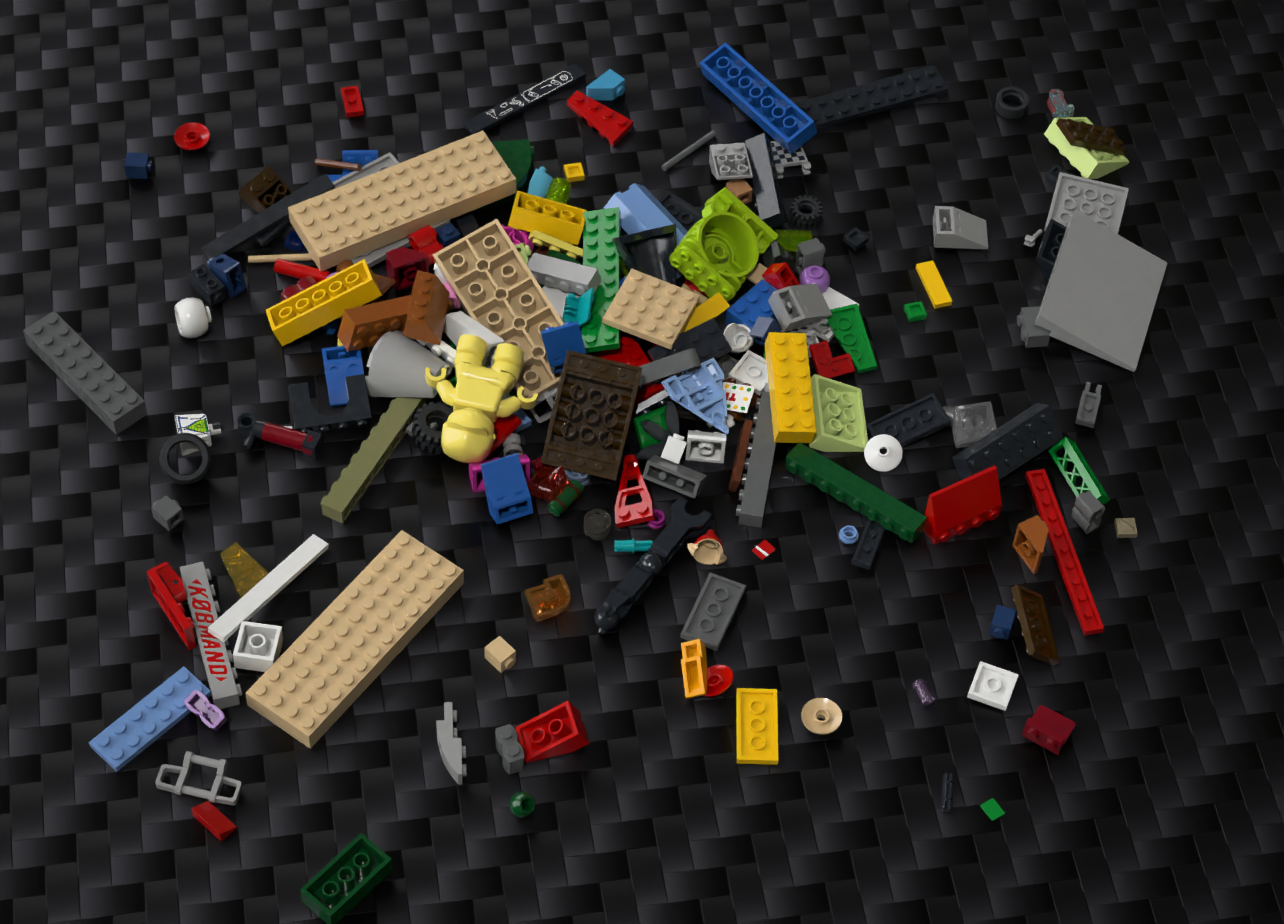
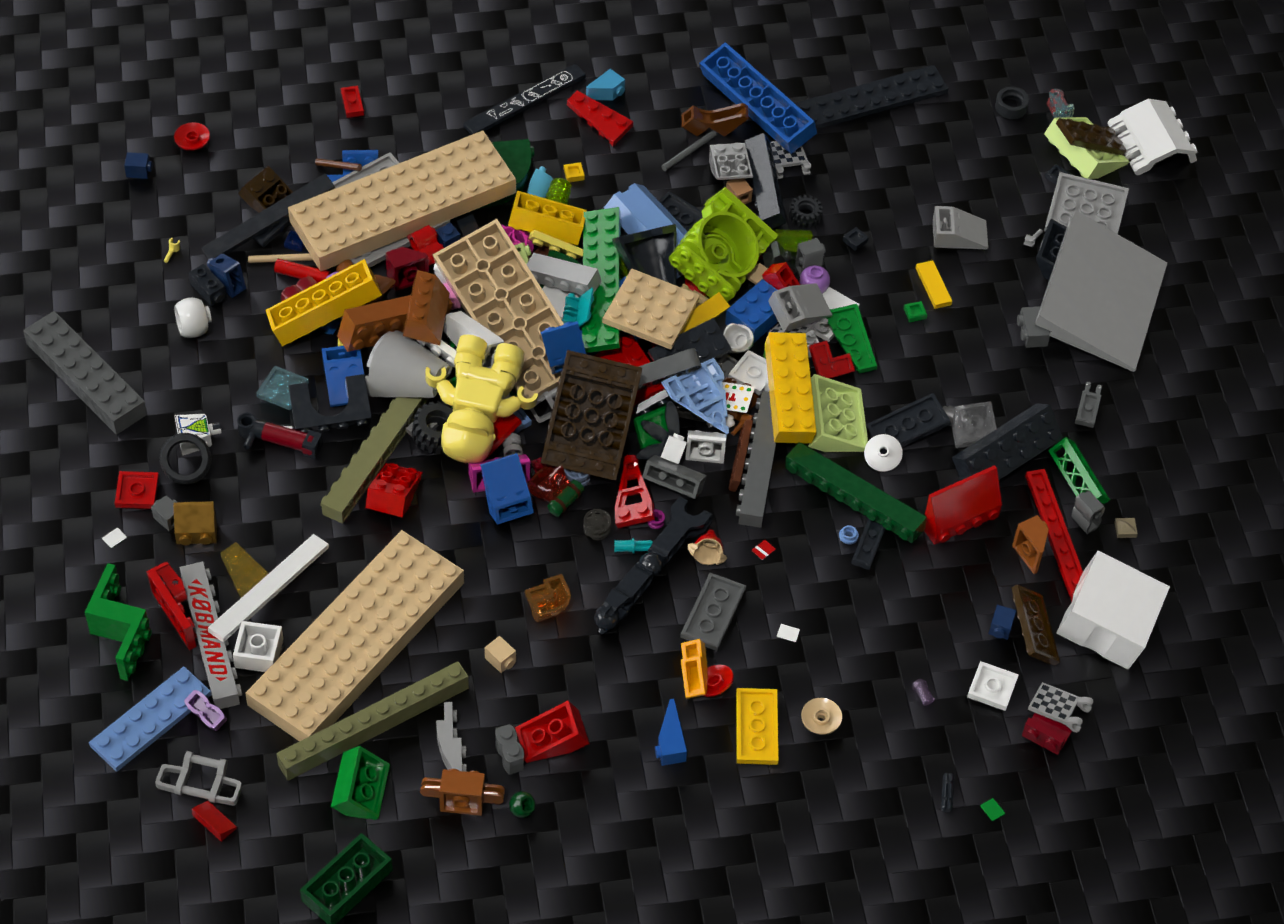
(114, 537): none -> white sticker
(118, 622): none -> green bracket
(136, 489): none -> red plate
(173, 247): none -> light yellow hand
(195, 523): none -> pearl gold slope
(275, 387): none -> clear light blue plate
(360, 784): none -> green slope
(372, 721): none -> olive brick
(393, 489): none -> red slope
(462, 791): none -> dark orange brick
(671, 744): none -> blue slope
(720, 120): none -> reddish brown arch
(744, 416): none -> dark orange hand
(761, 329): dark blue brick -> none
(788, 632): none -> white sticker
(1059, 705): none -> light grey flag
(1113, 610): none -> white tile
(1151, 134): none -> white hinge

